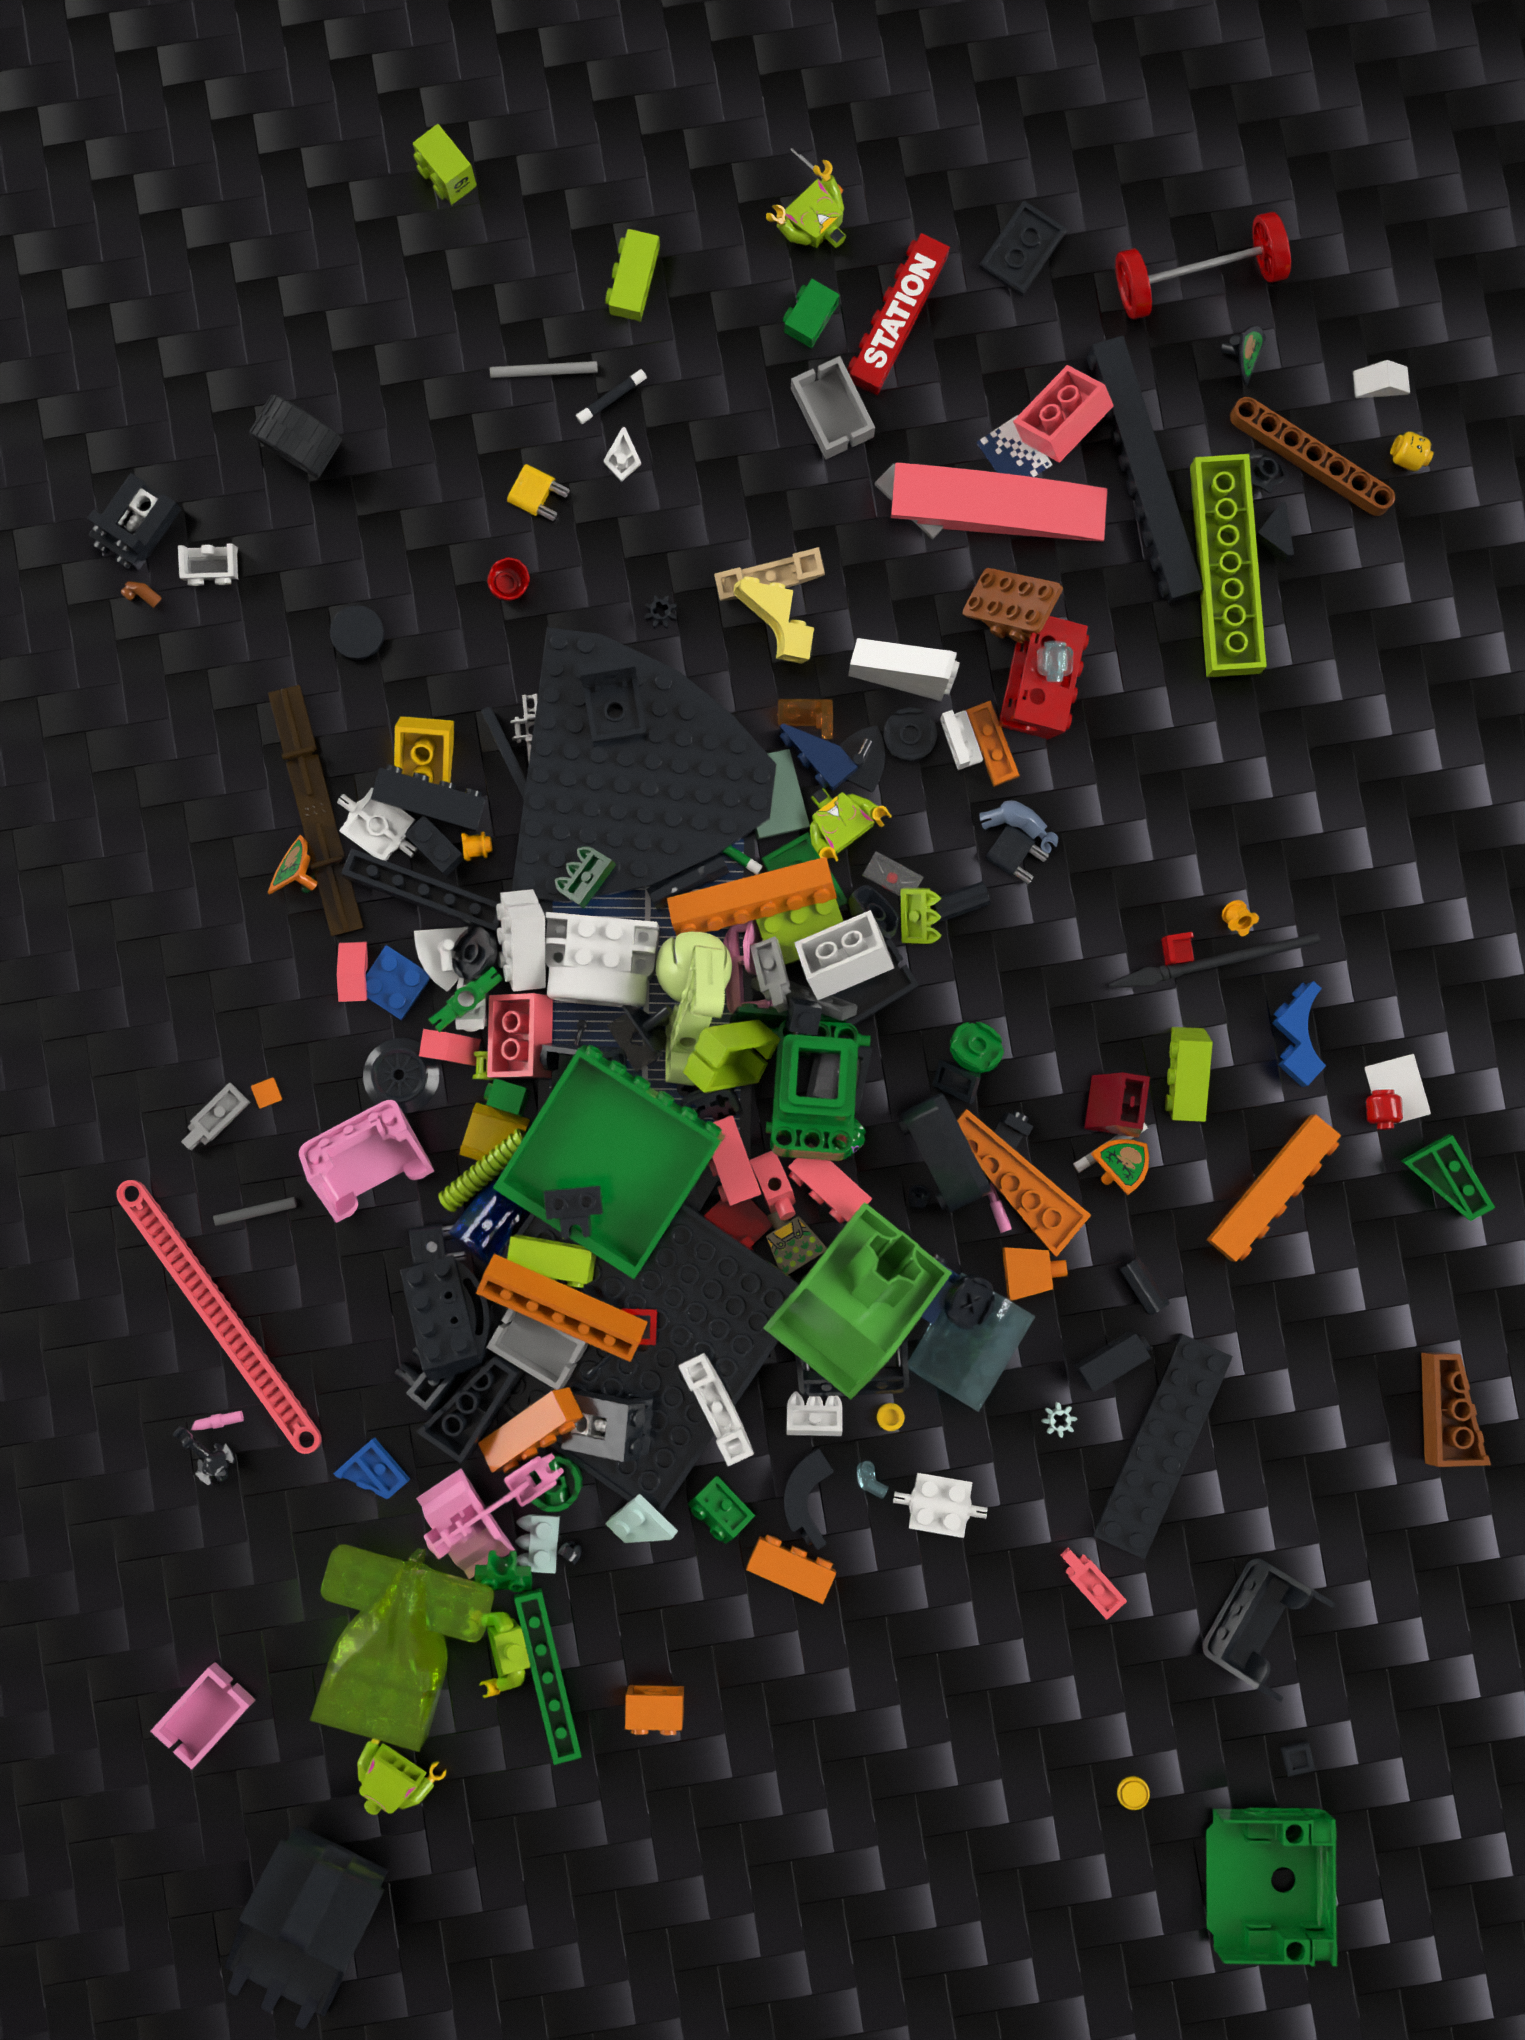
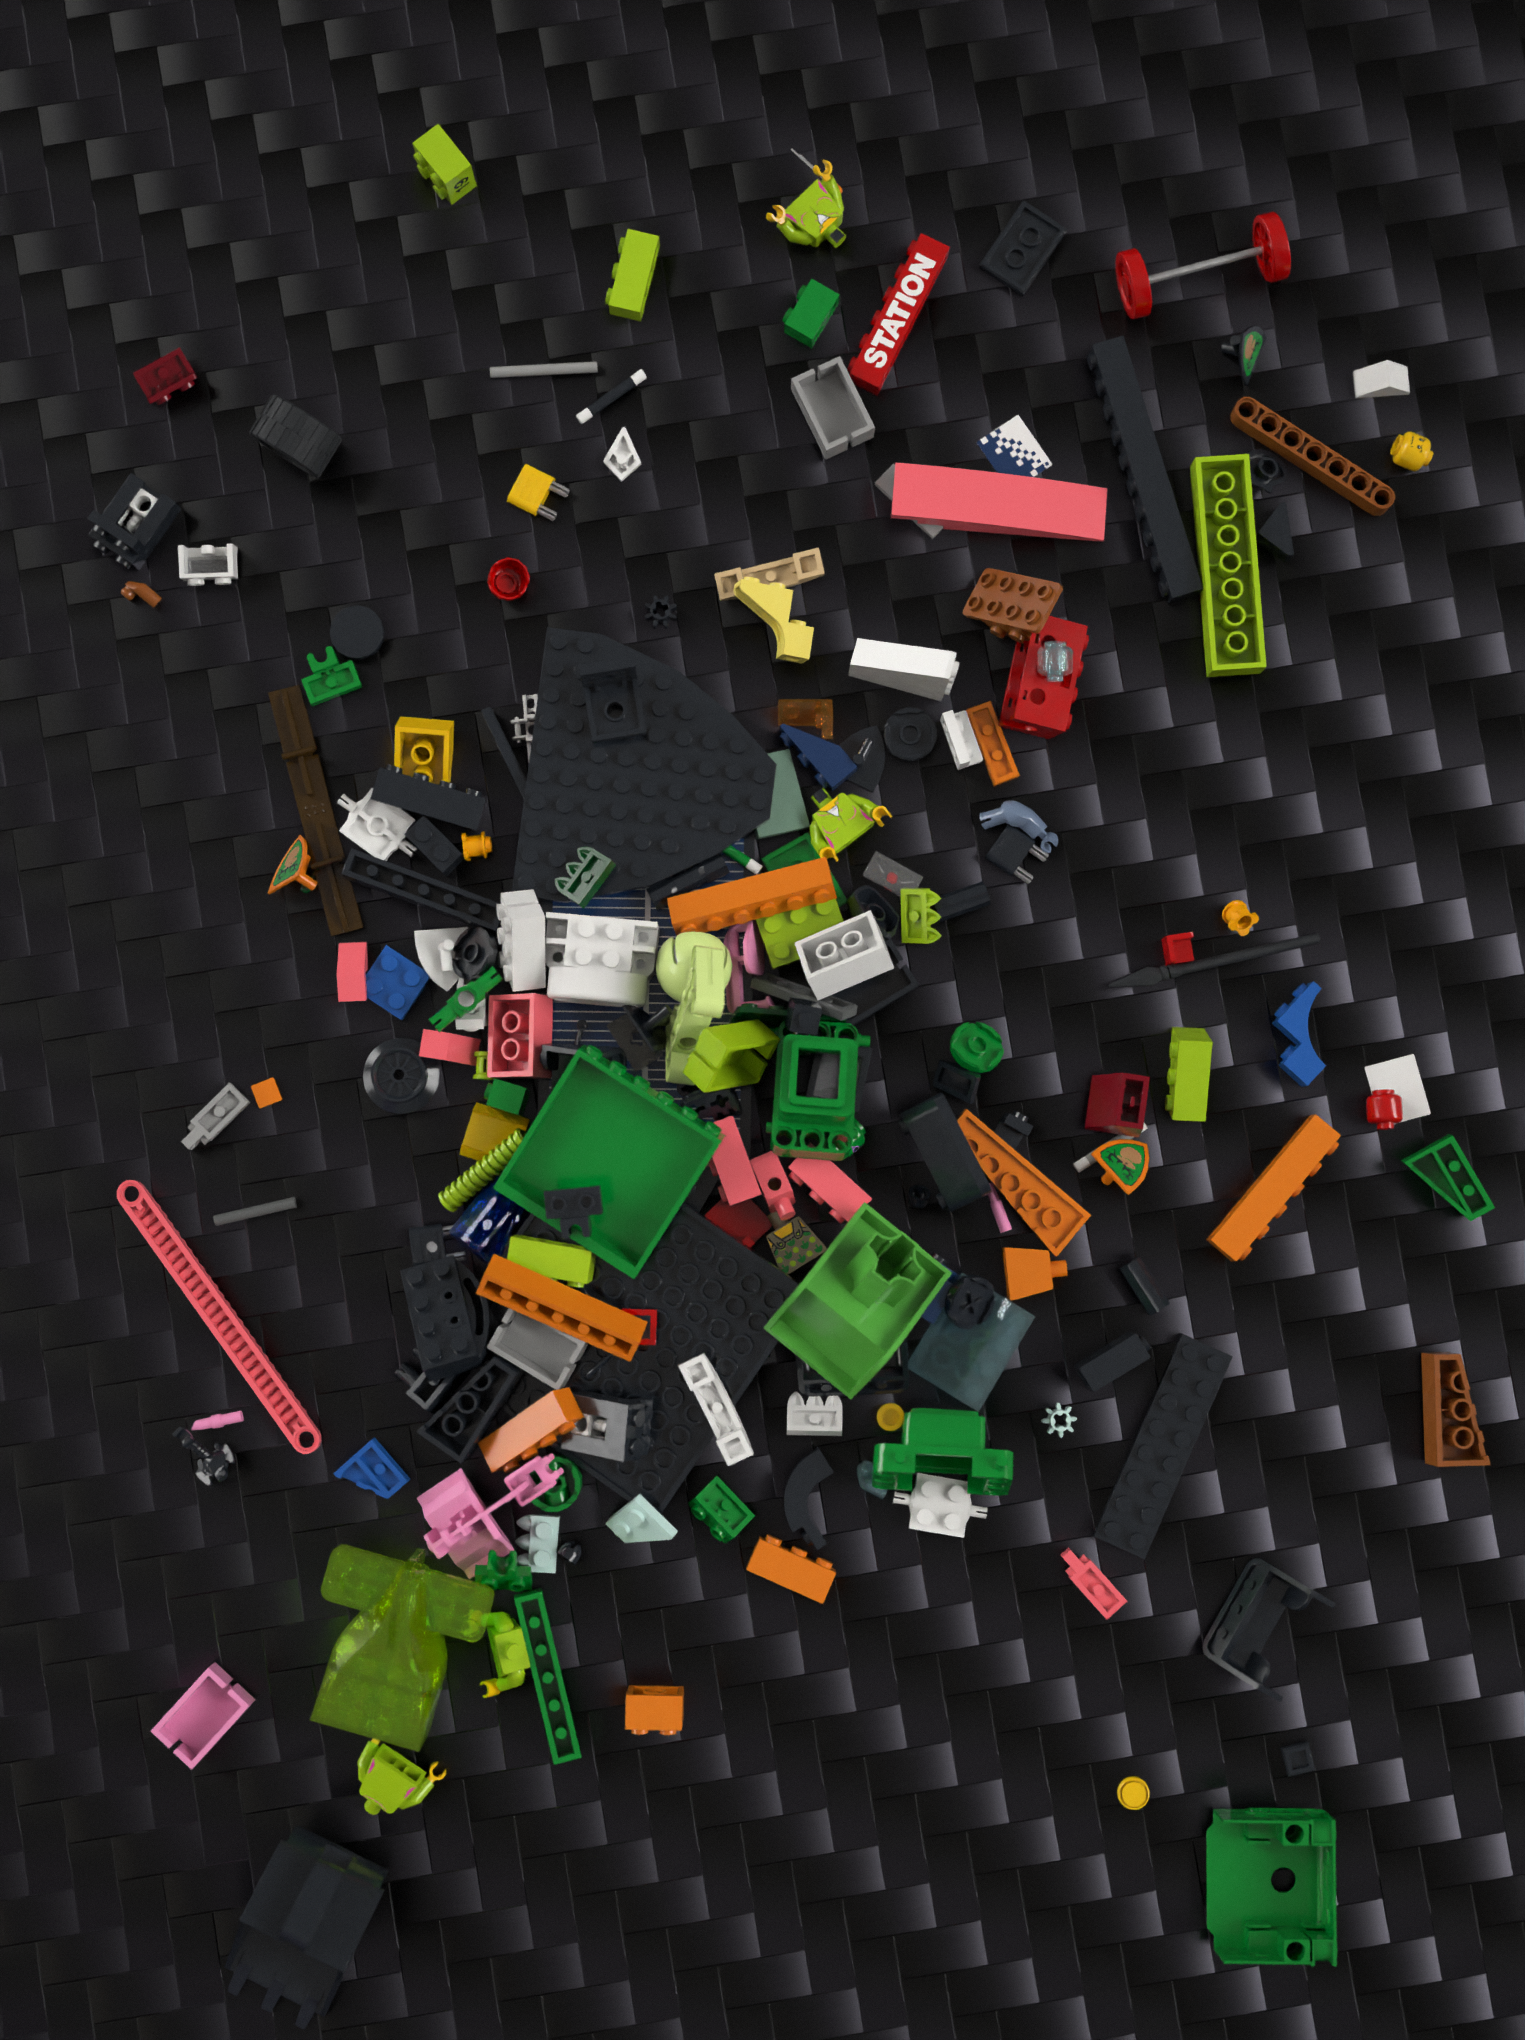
(165, 376): none -> dark red bracket
(330, 678): none -> green plate
(361, 1156): bright pink windscreen -> none
(771, 972): light grey hinge -> none
(943, 1444): none -> green piece
(1063, 413): coral brick -> none

